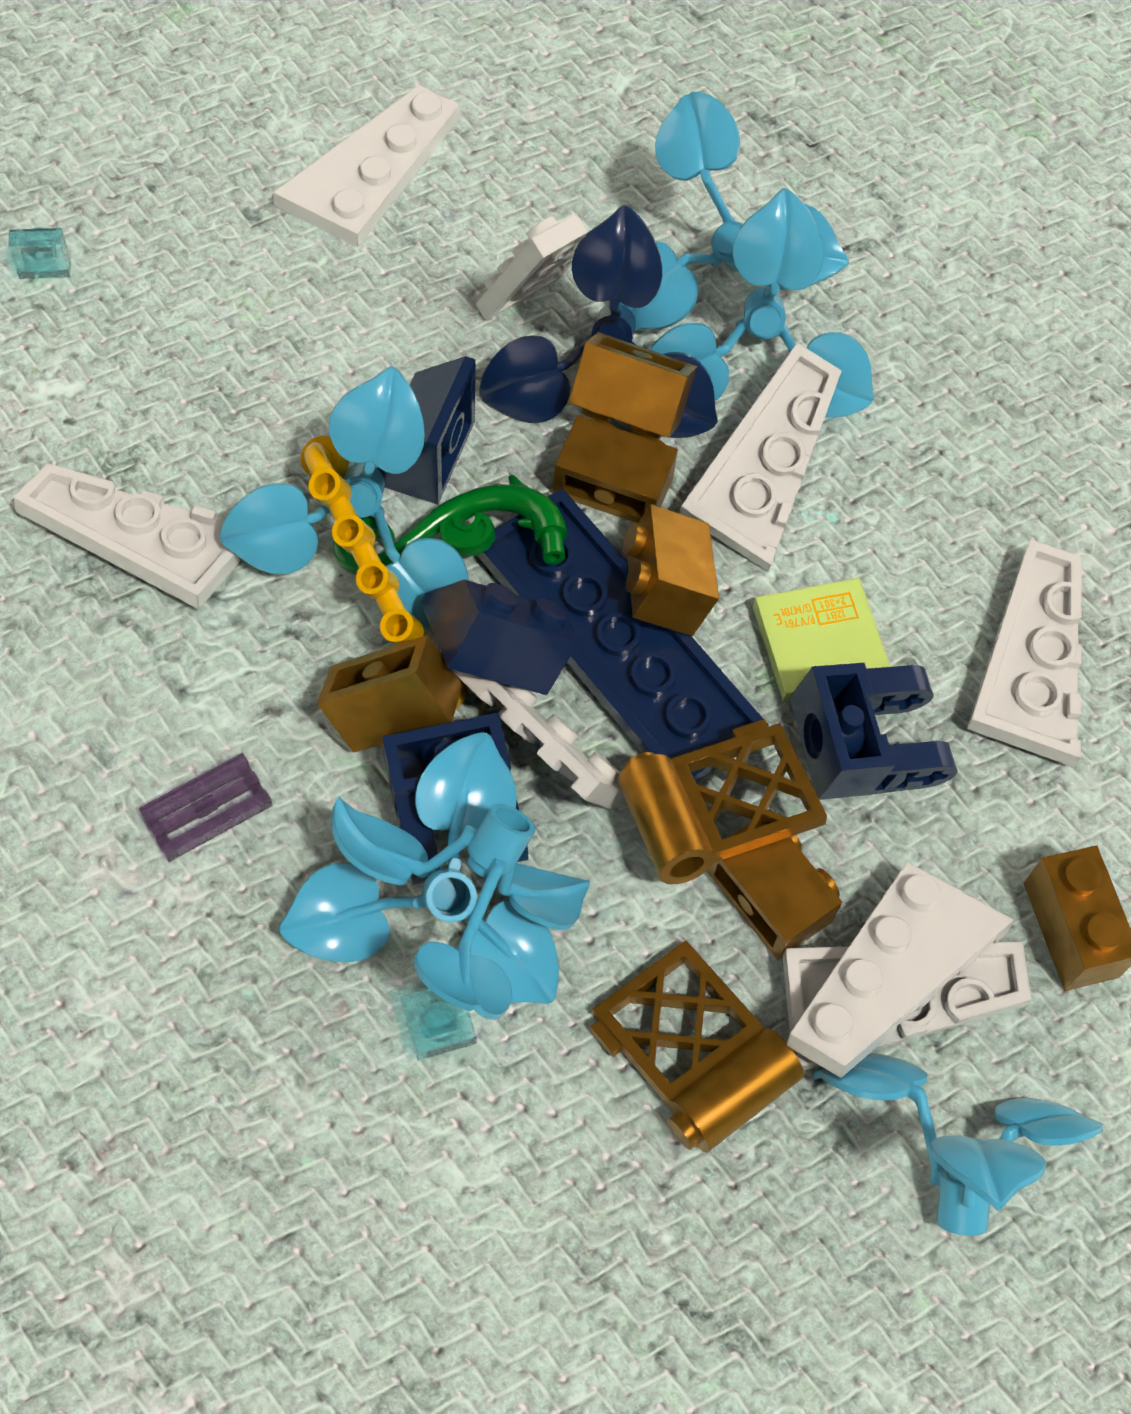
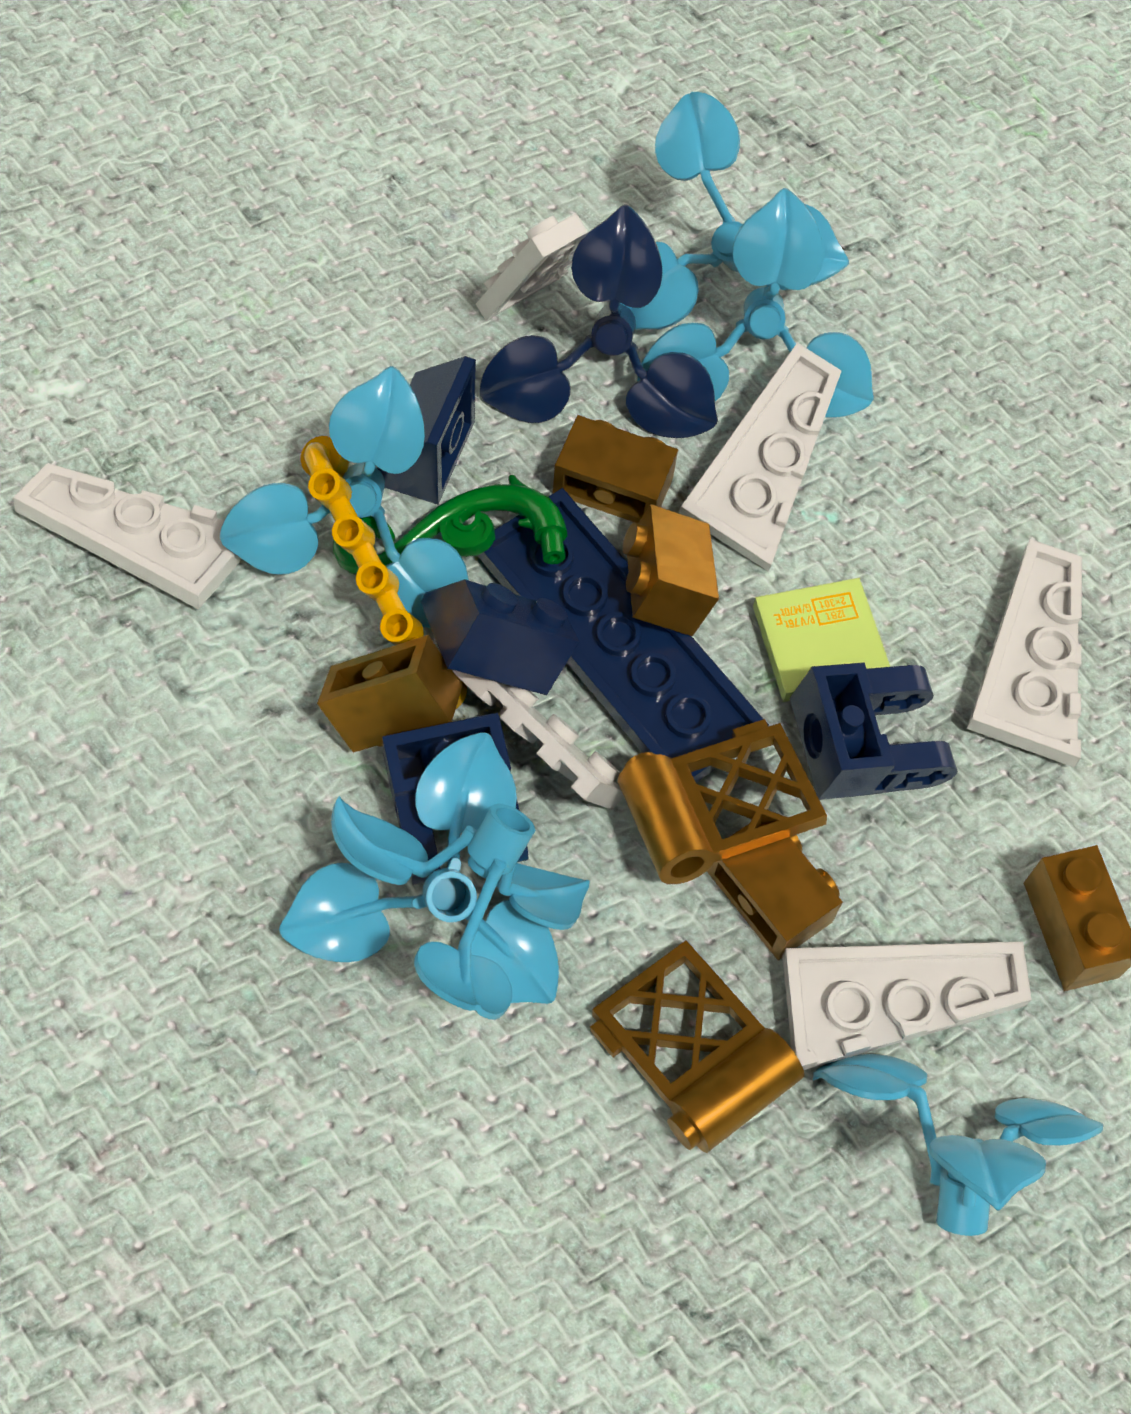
(39, 253): clear light blue plate -> none
(195, 789): clear purple tile -> none
(368, 170): white wing -> none
(436, 1024): clear light blue plate -> none
(632, 386): pearl gold brick -> none
(894, 965): white wing -> none

